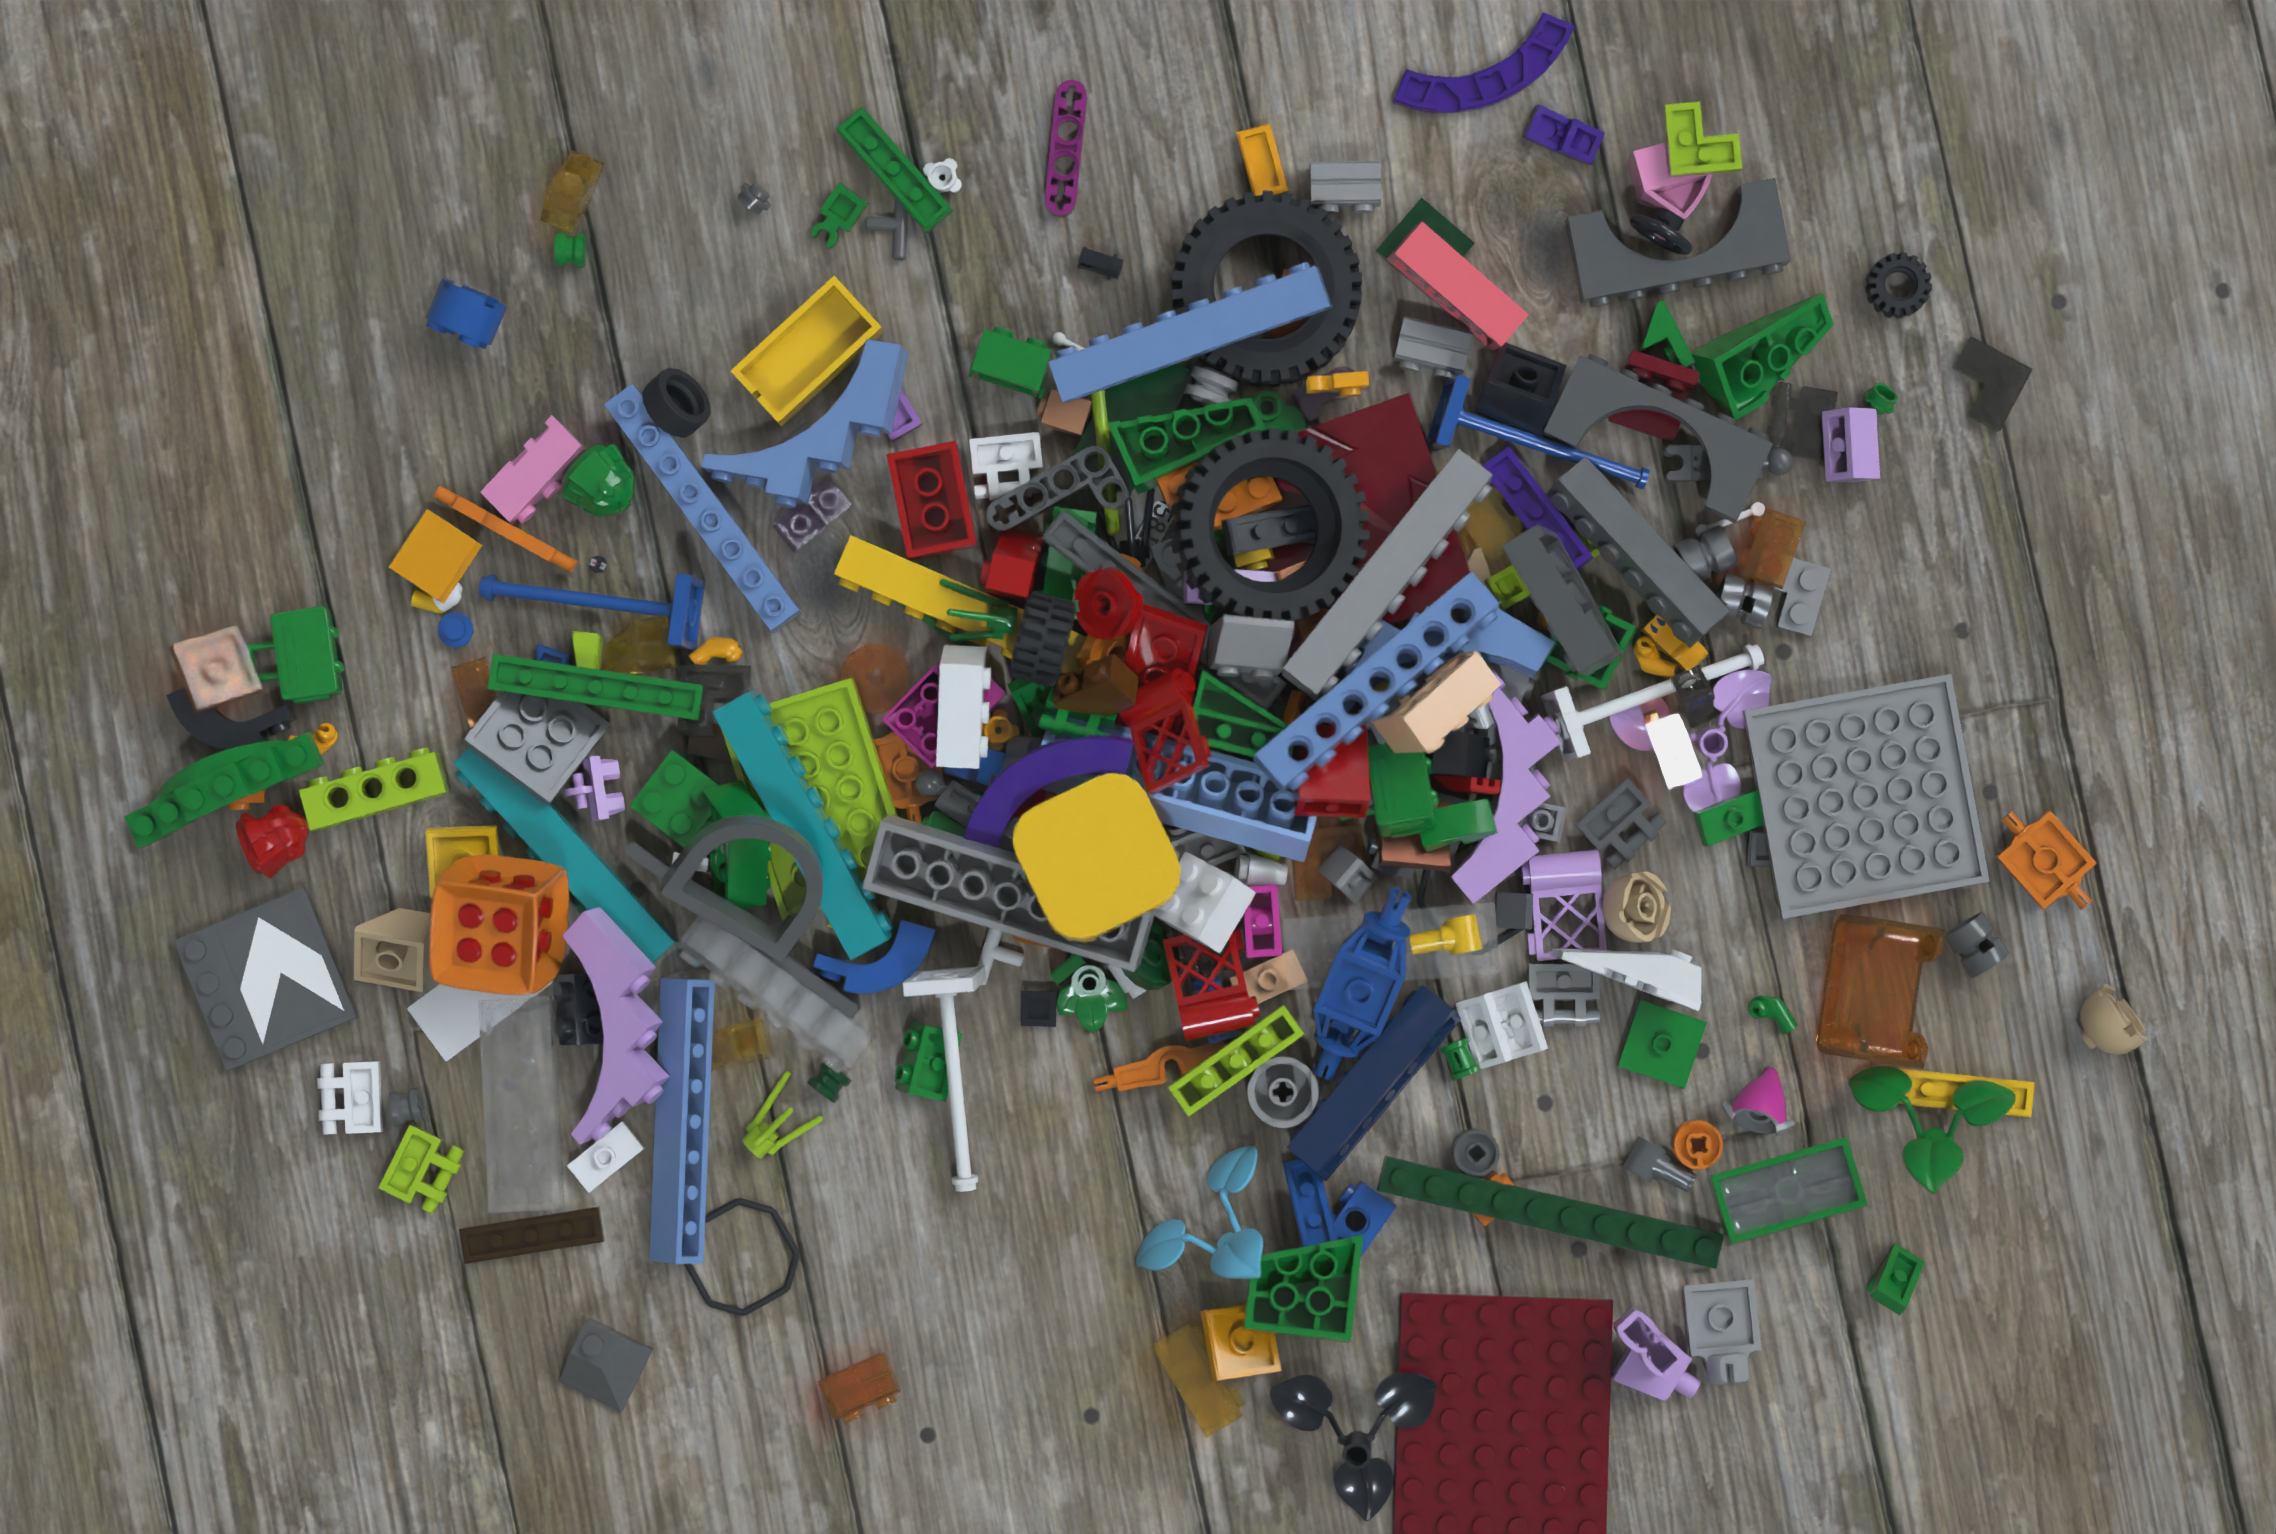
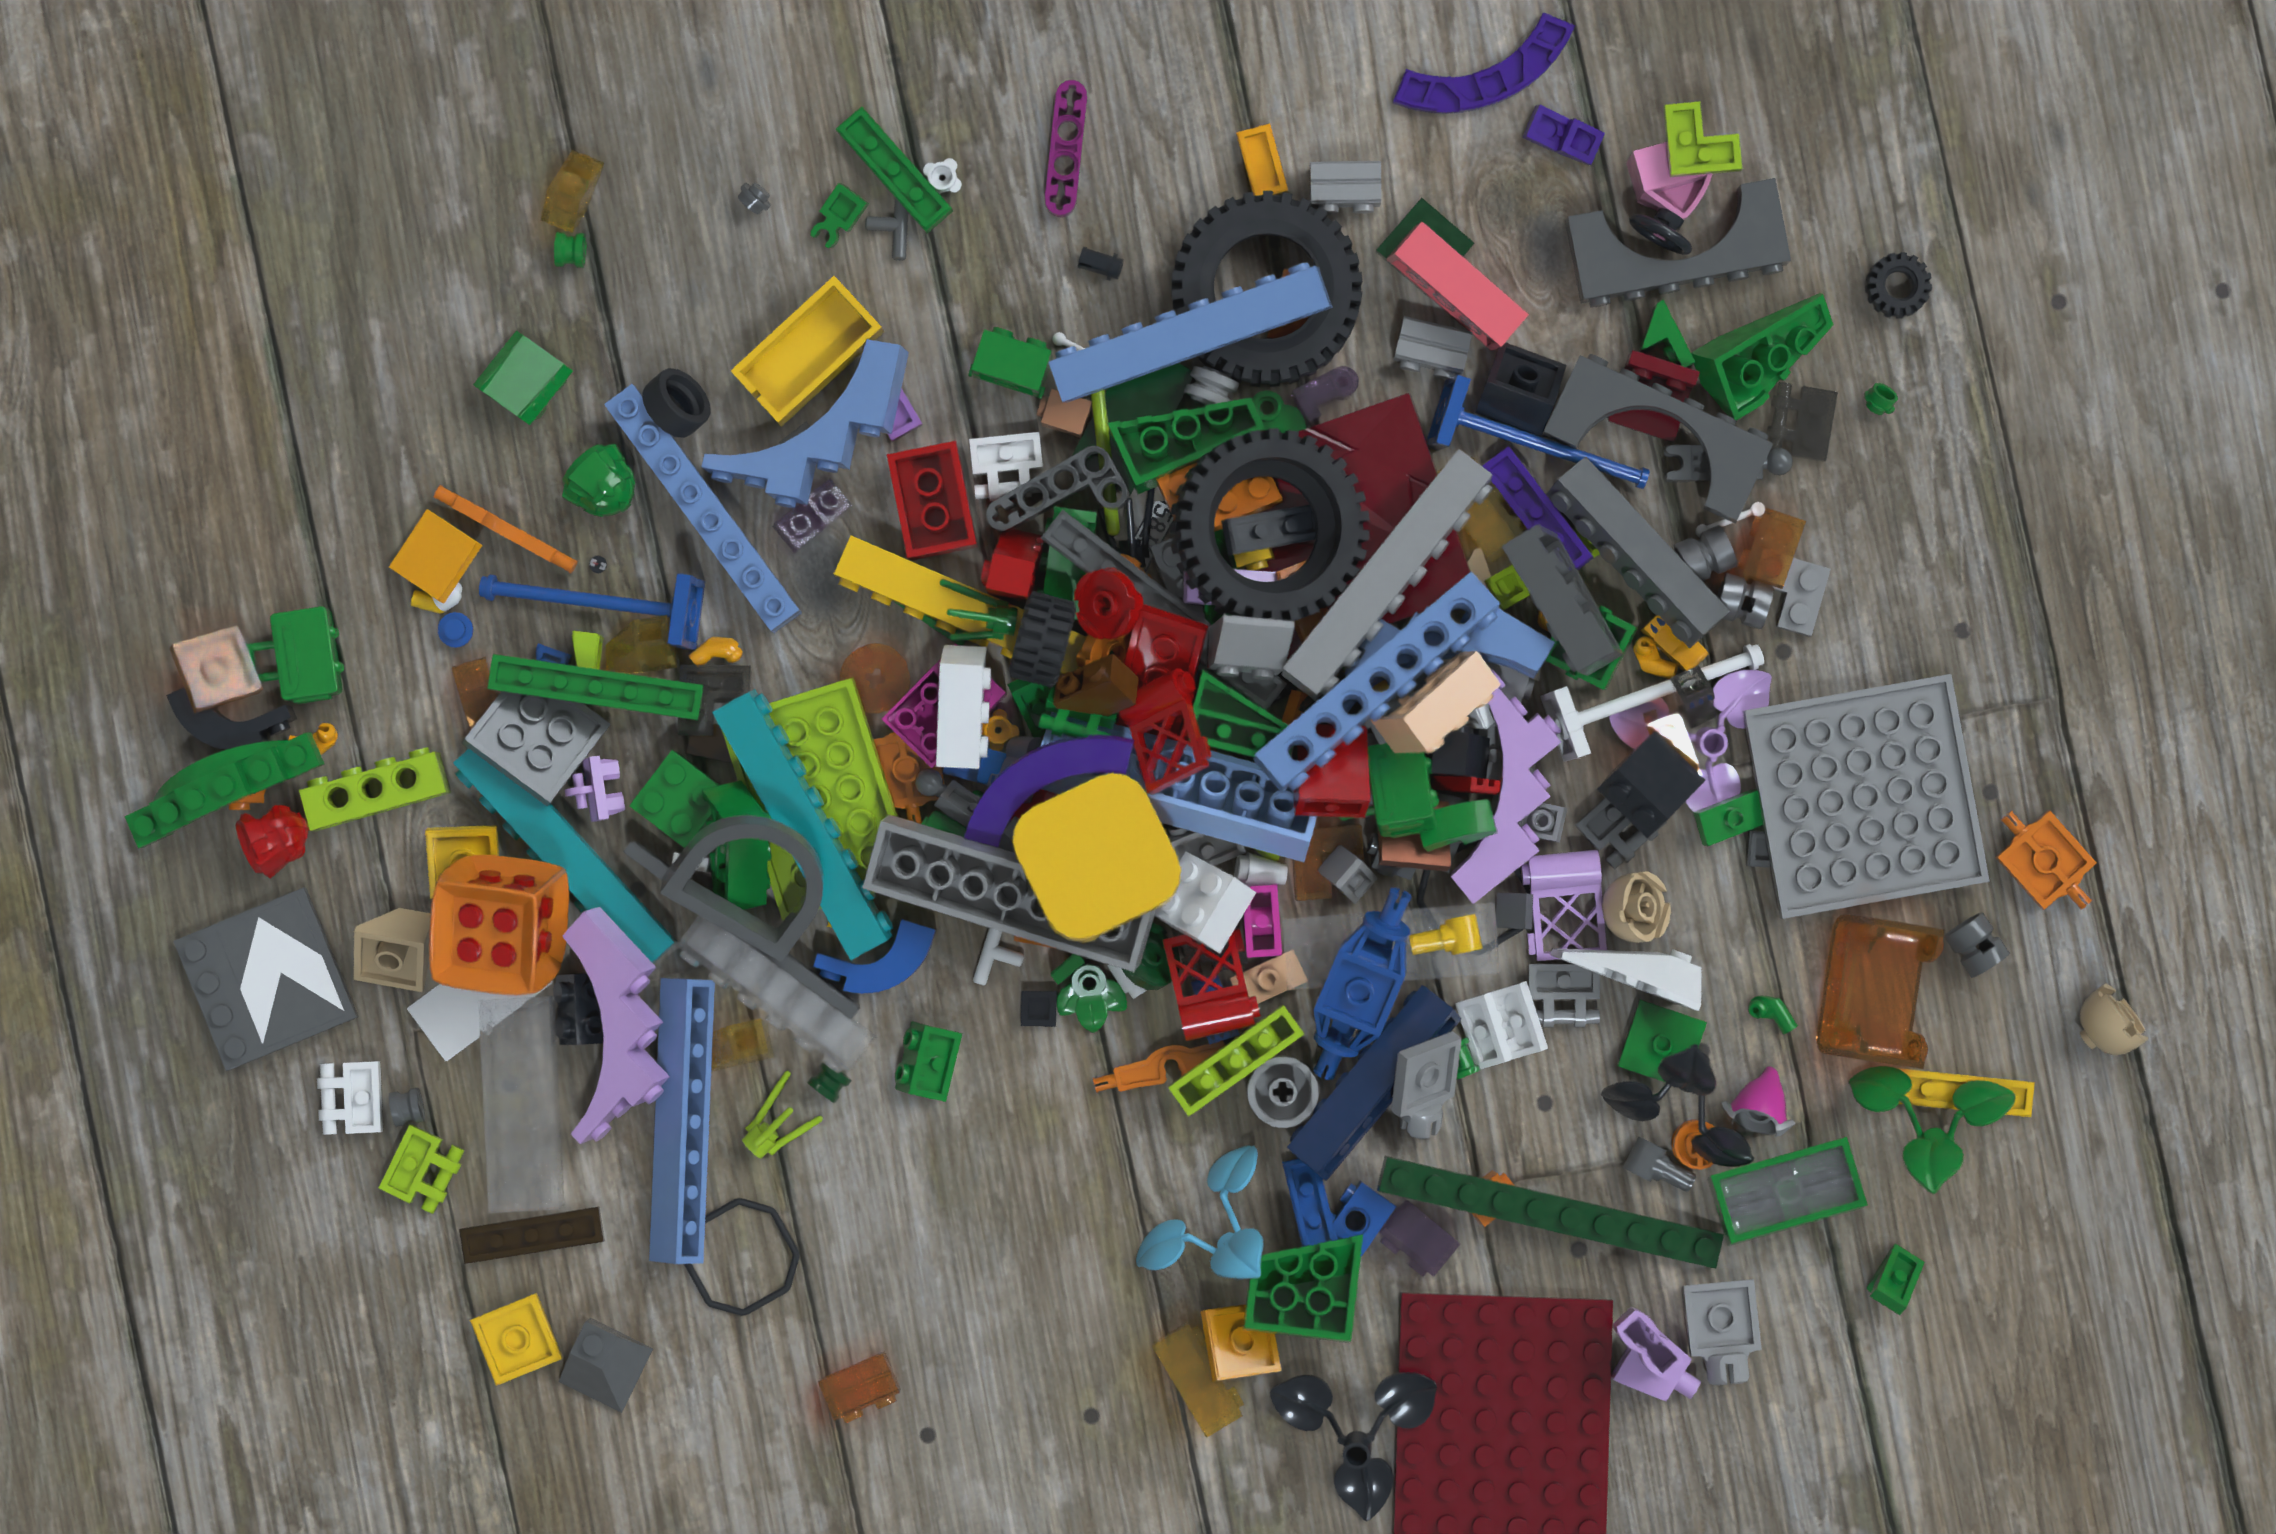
(466, 313): blue brick -> none
(516, 1339): none -> yellow plate
(523, 378): none -> green slope
(533, 473): bright pink wedge -> none
(606, 1156): white plate -> none
(945, 985): white tile -> none
(1347, 384): light orange plate -> none
(1419, 1238): none -> clear purple brick
(1424, 1082): none -> light grey plate
(1475, 1152): dark grey wheel -> none
(1651, 784): none -> black slope
(1690, 1073): none -> black plant
(1850, 445): lavender brick -> none
(2001, 381): clear smoke plate -> none

